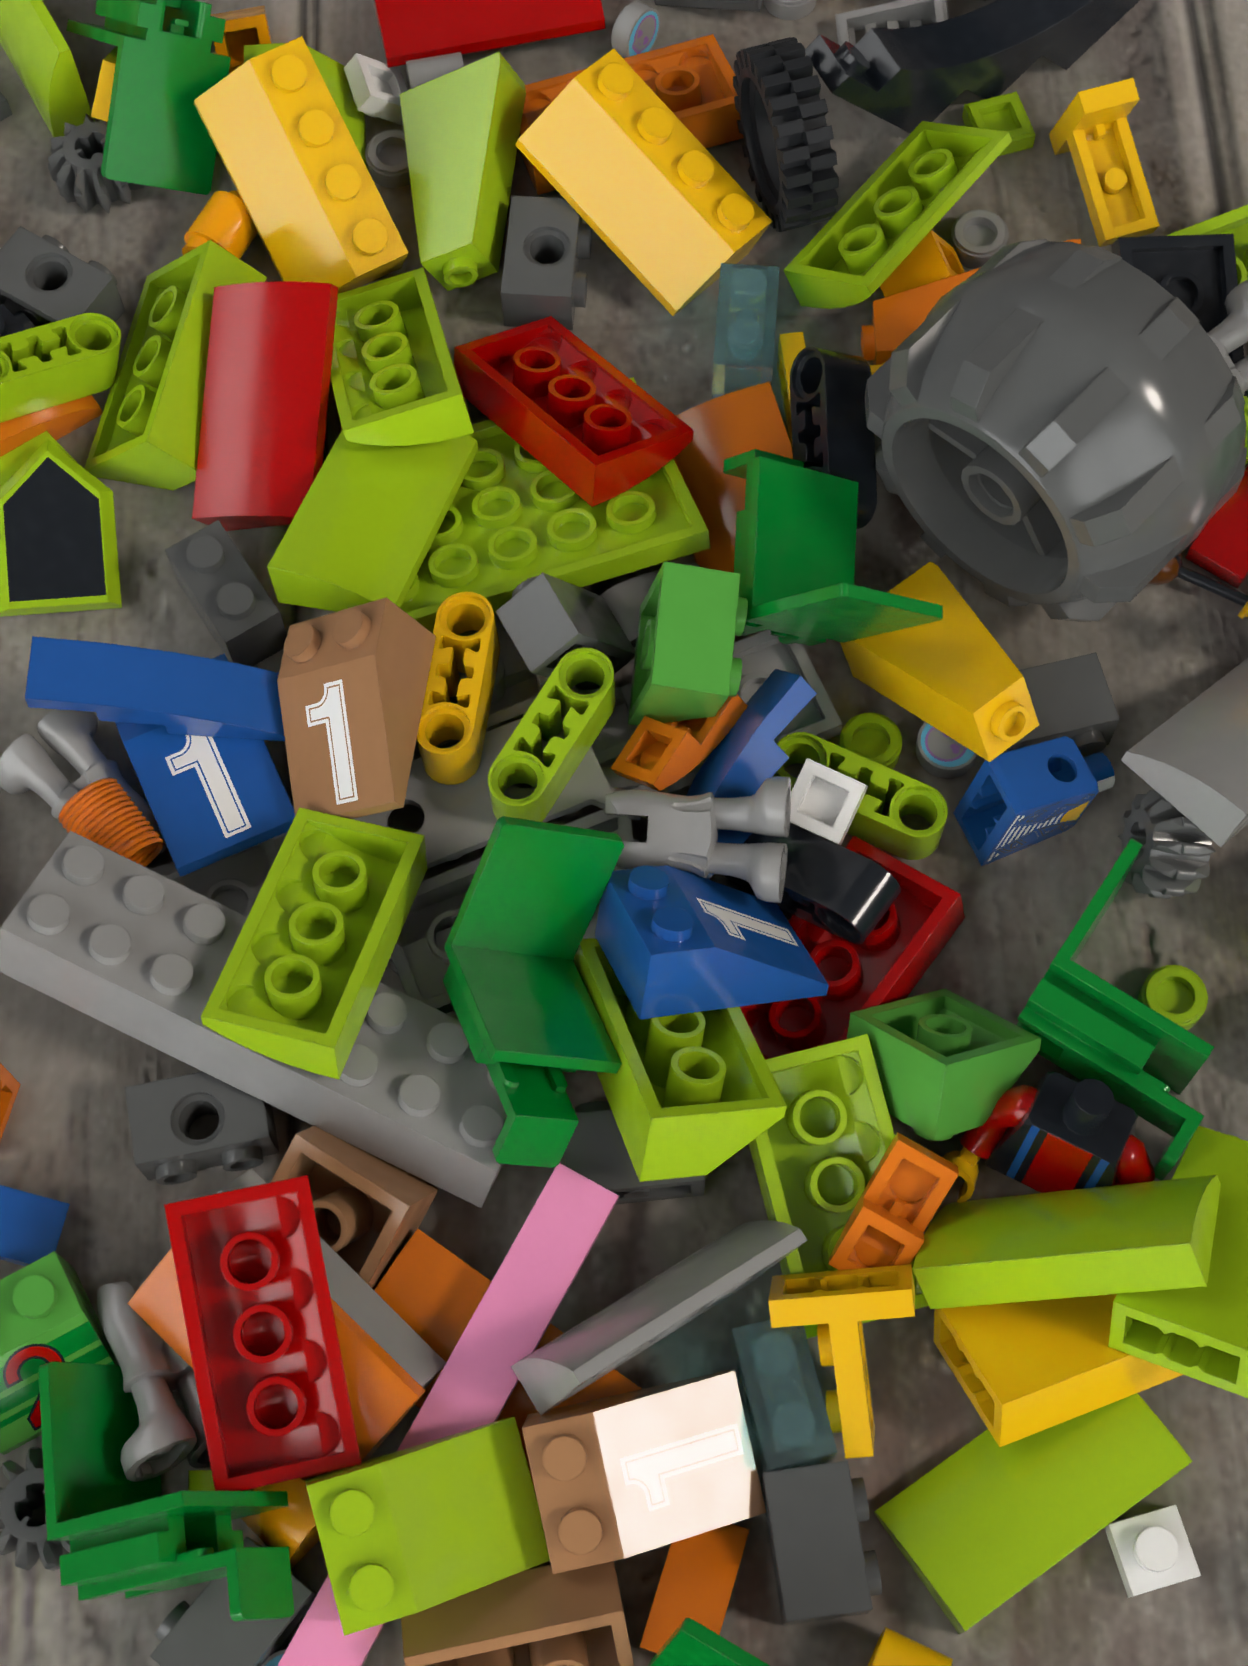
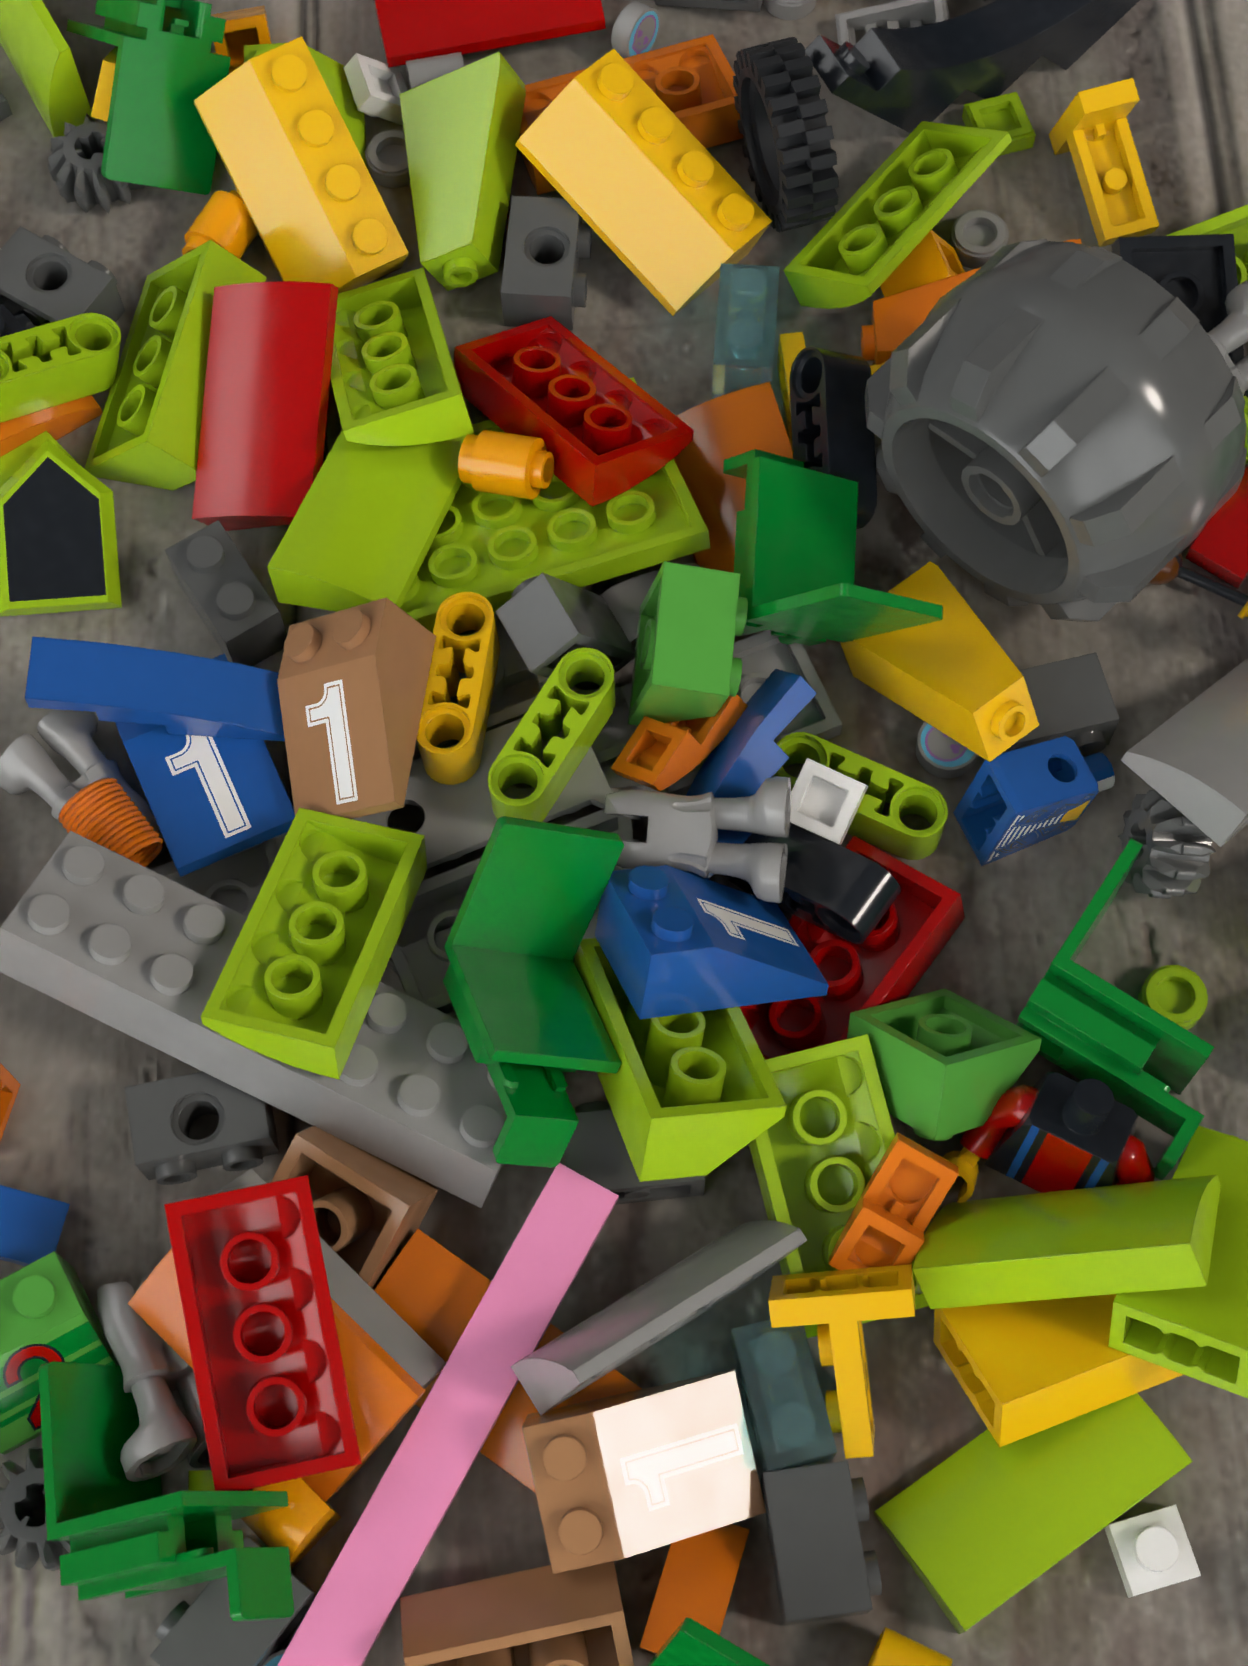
(427, 1524): lime slope -> none
(505, 464): none -> light orange brick
(873, 737): lime tile -> none

